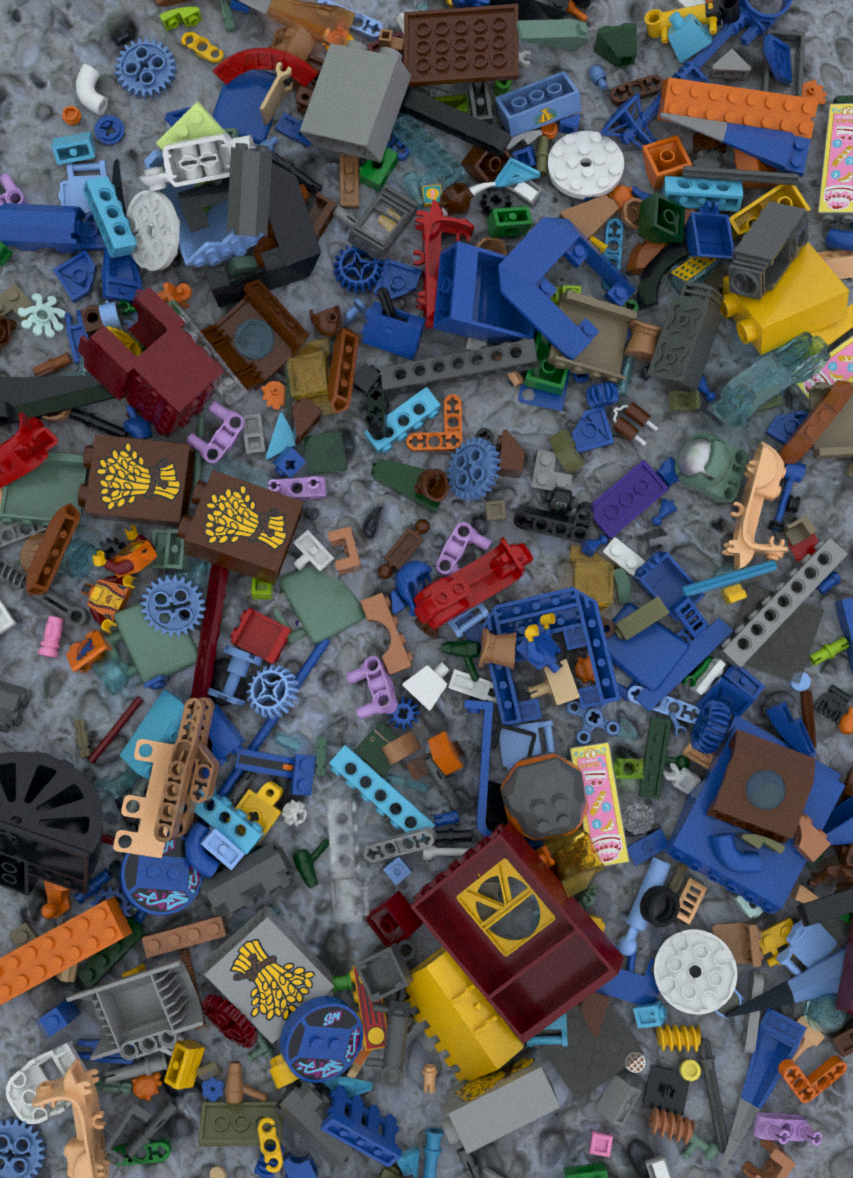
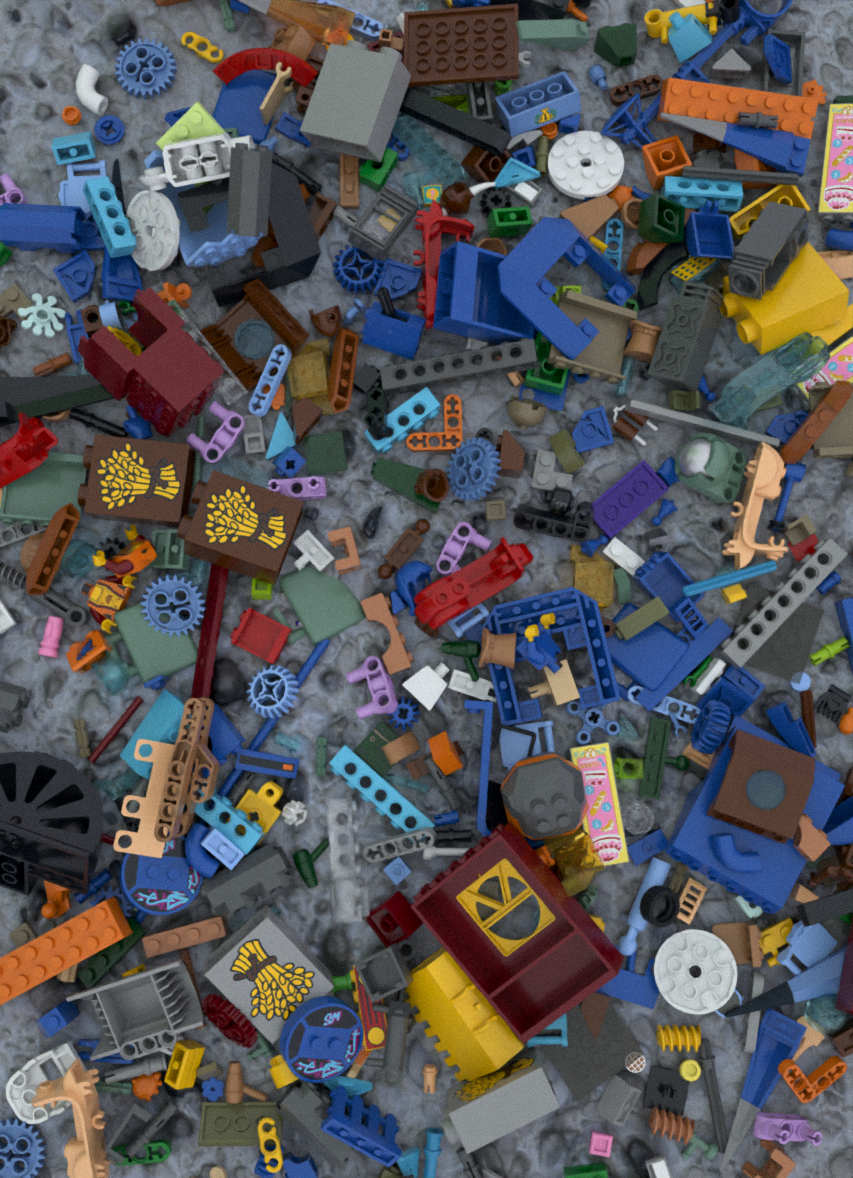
(187, 15): lime slope -> none
(237, 667): medium blue piece -> none
(240, 265): sand green piece -> none
(273, 381): none -> light blue beam
(302, 774): blue plate -> none
(526, 412): none -> dark tan cylinder
(584, 669): orange piece -> none
(602, 395): blue gear -> none
(650, 1015): medium azure bracket -> none
(683, 780): white plate -> none
(700, 424): none -> light grey tile
(756, 842): olive slope -> none
(757, 120): none -> dark grey pin
(793, 504): black bush -> none

